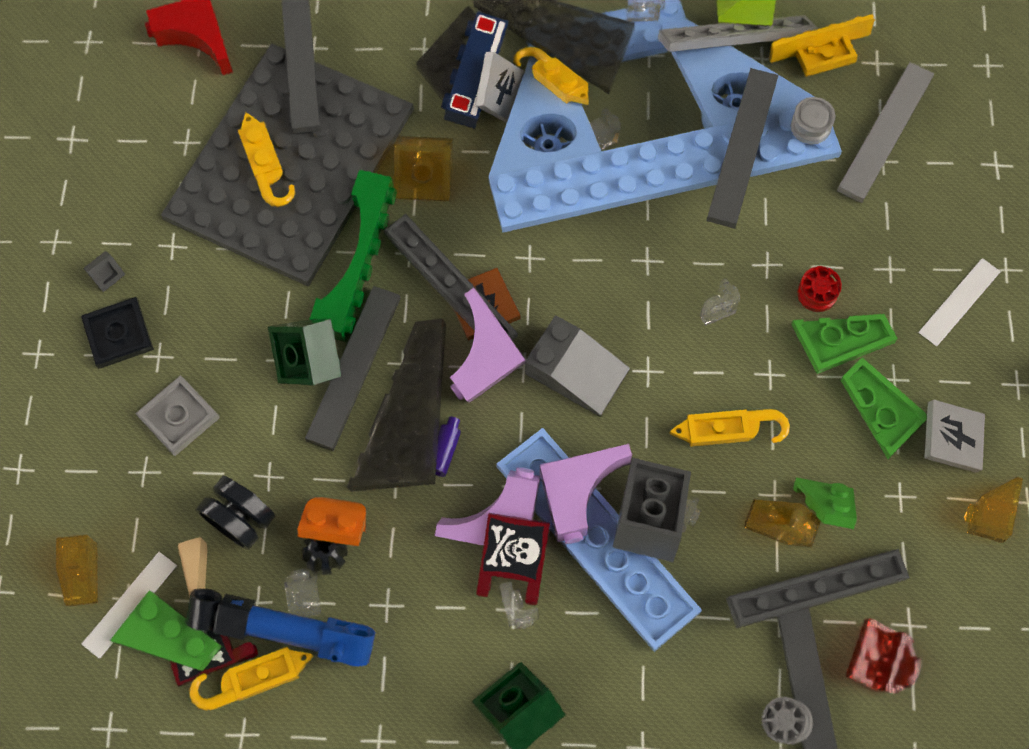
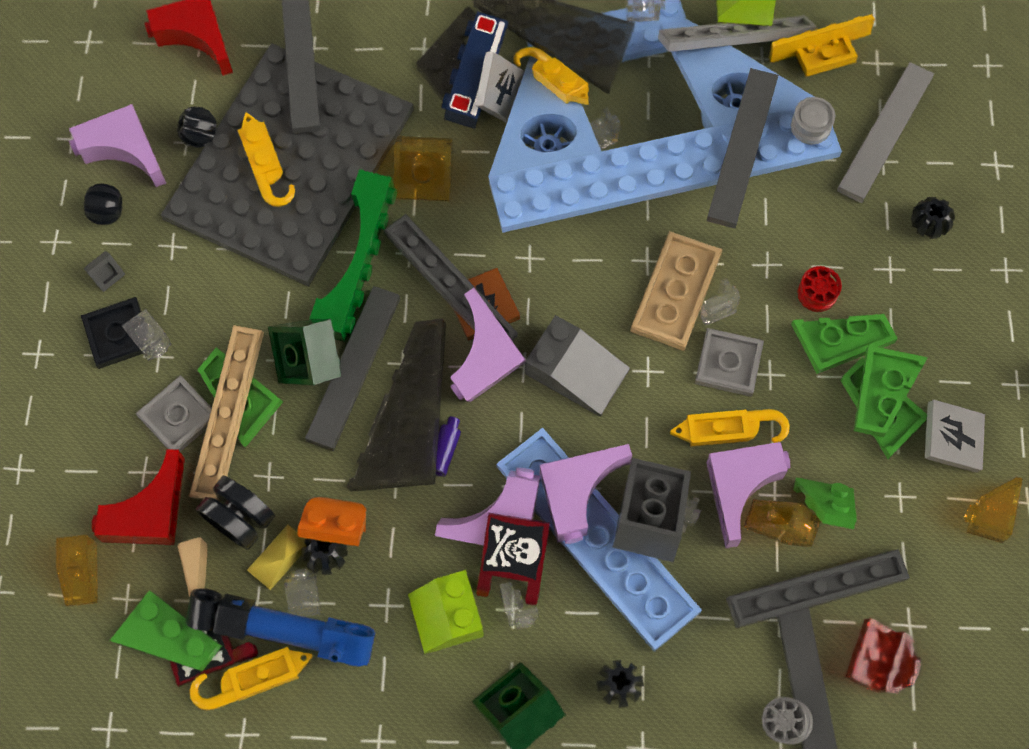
(103, 204): none -> black piece
(116, 138): none -> lavender arch
(147, 335): none -> clear bracket
(149, 579): white sticker -> none
(150, 514): none -> red arch
(196, 127): none -> black piece
(227, 411): none -> tan tile
(260, 402): none -> bright green wing
(277, 557): none -> light yellow slope
(446, 612): none -> lime slope
(629, 679): none -> black piece
(676, 291): none -> tan tile
(729, 362): none -> light grey tile
(737, 476): none -> lavender arch
(884, 387): none -> bright green wing
(932, 217): none -> black piece
(959, 302): white sticker -> none

